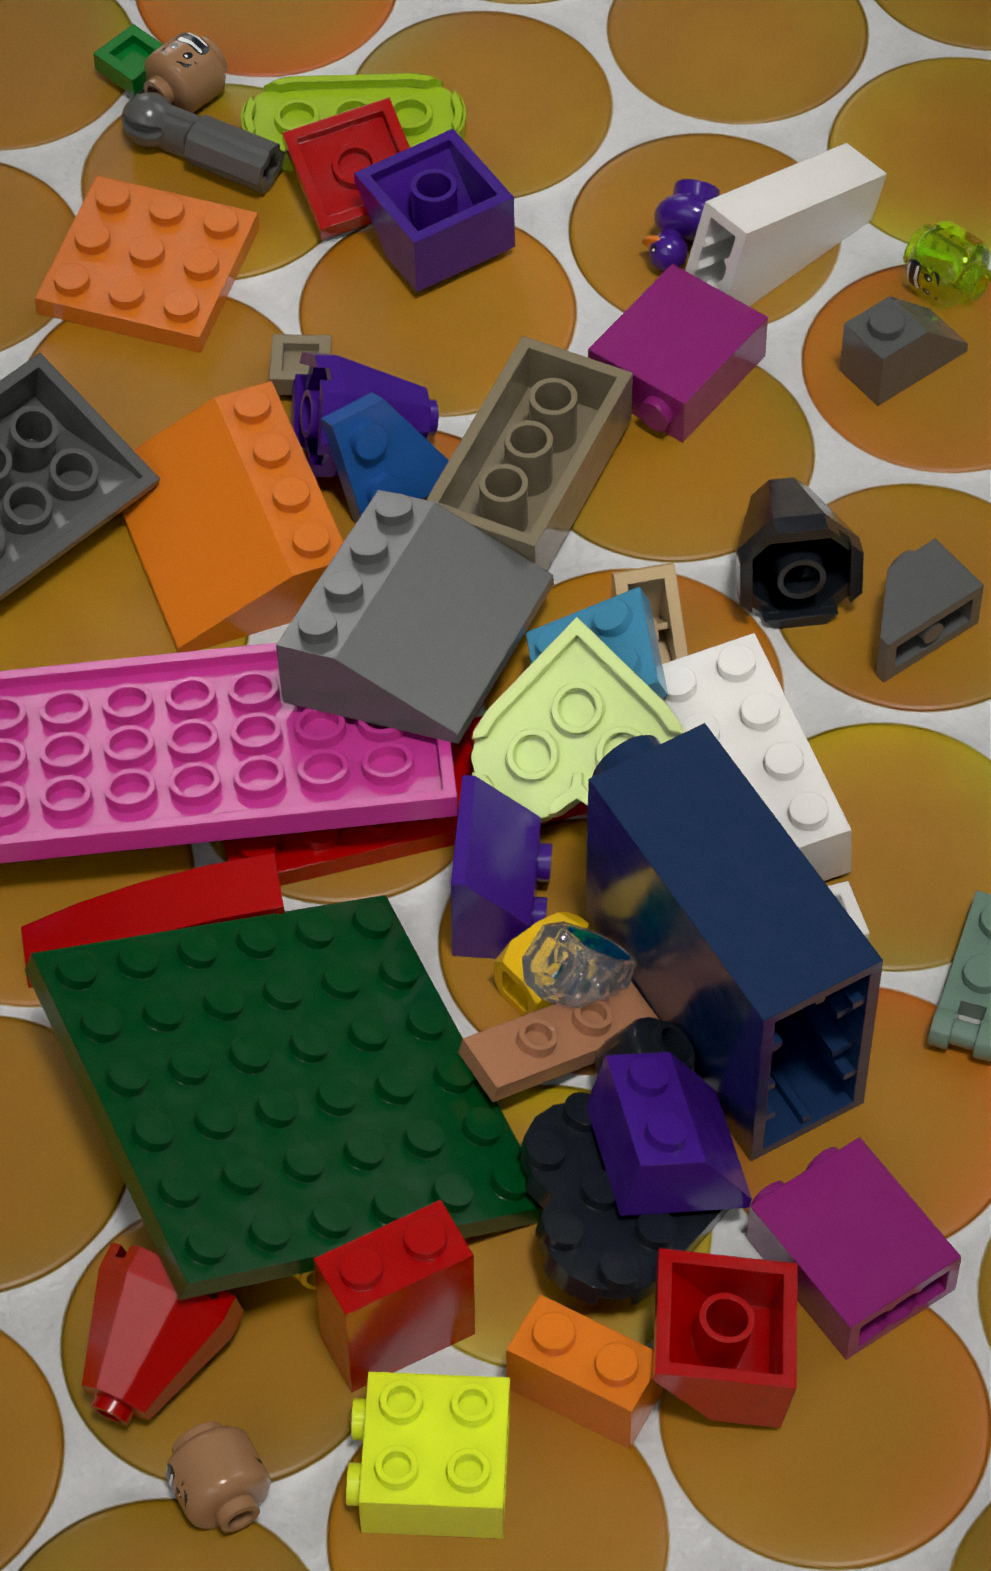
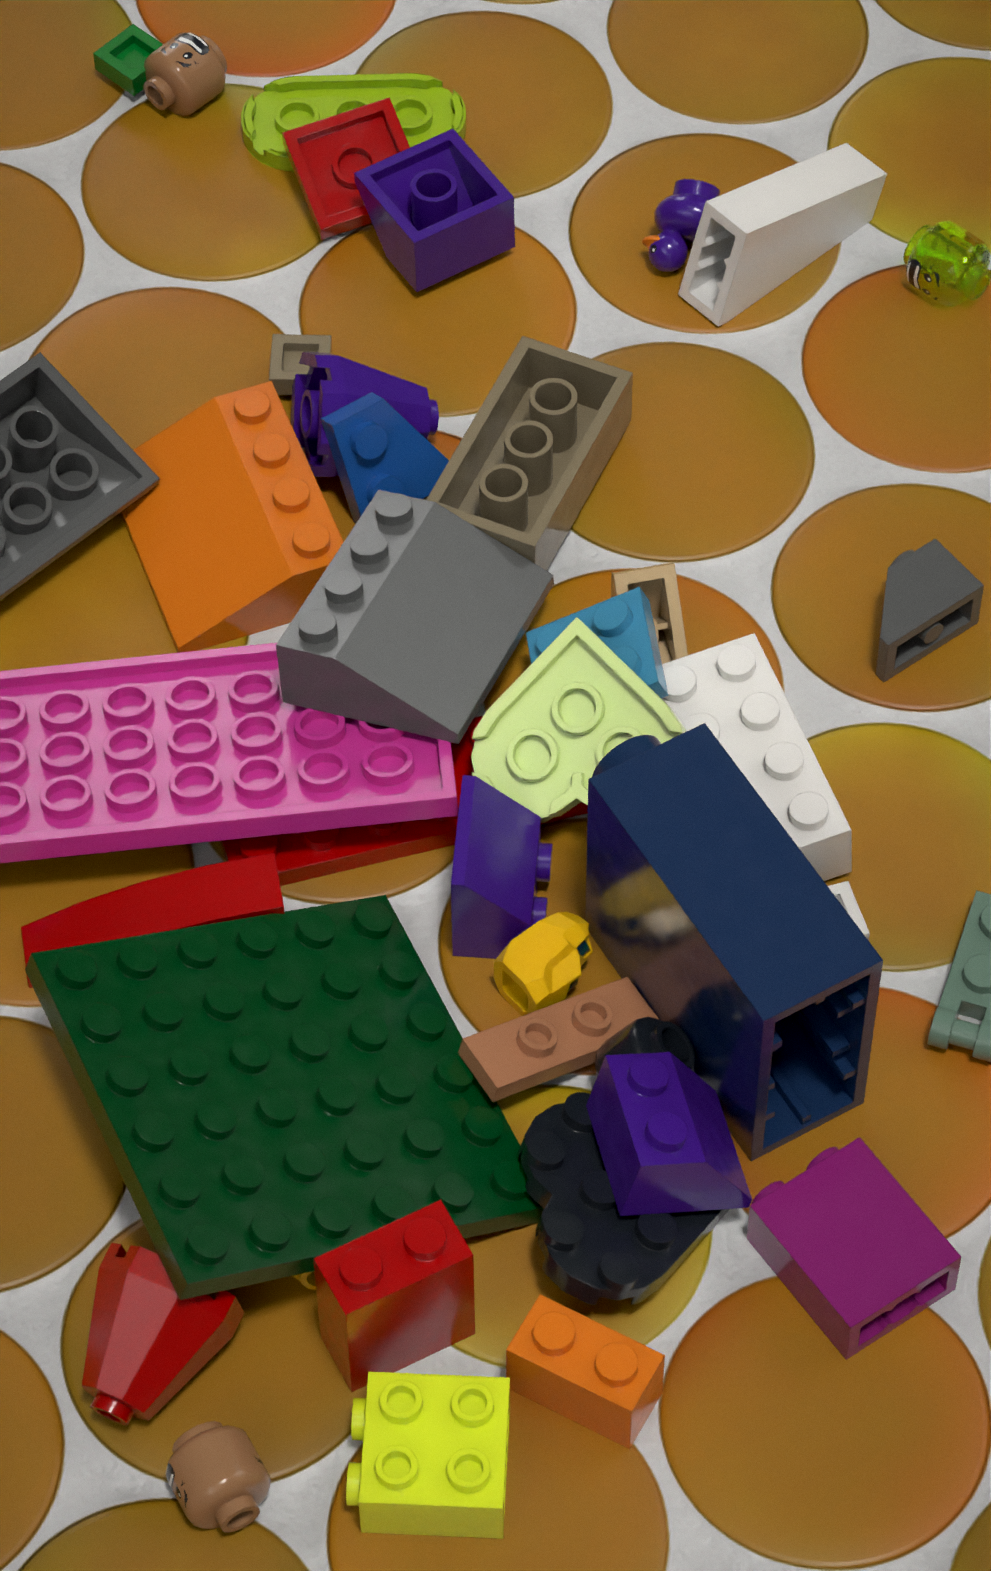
(147, 263): orange plate -> none
(203, 140): dark grey piece -> none
(576, 965): clear rock -> none
(684, 350): magenta brick -> none
(727, 1335): red slope -> none
(795, 557): black cone -> none
(896, 347): dark grey slope -> none

